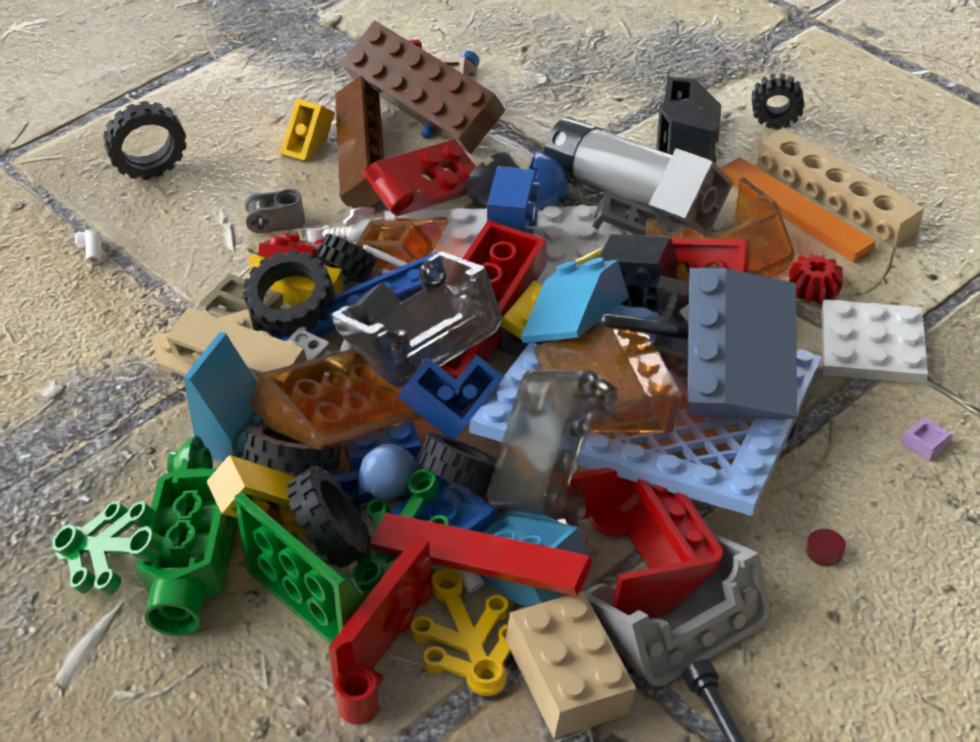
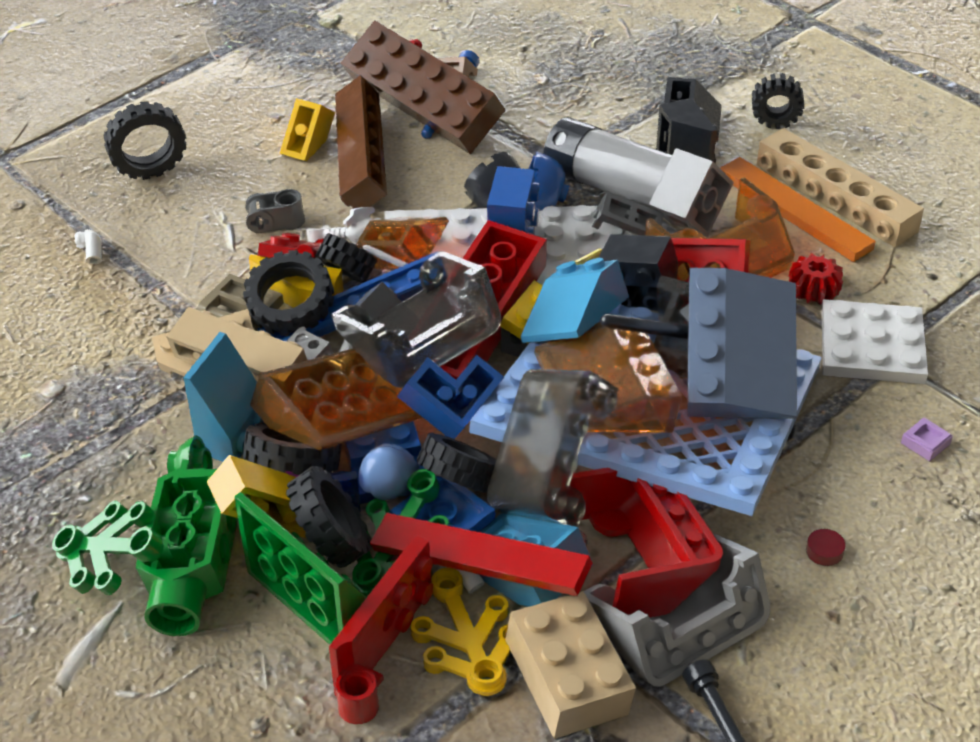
(403, 187): red hinge -> none

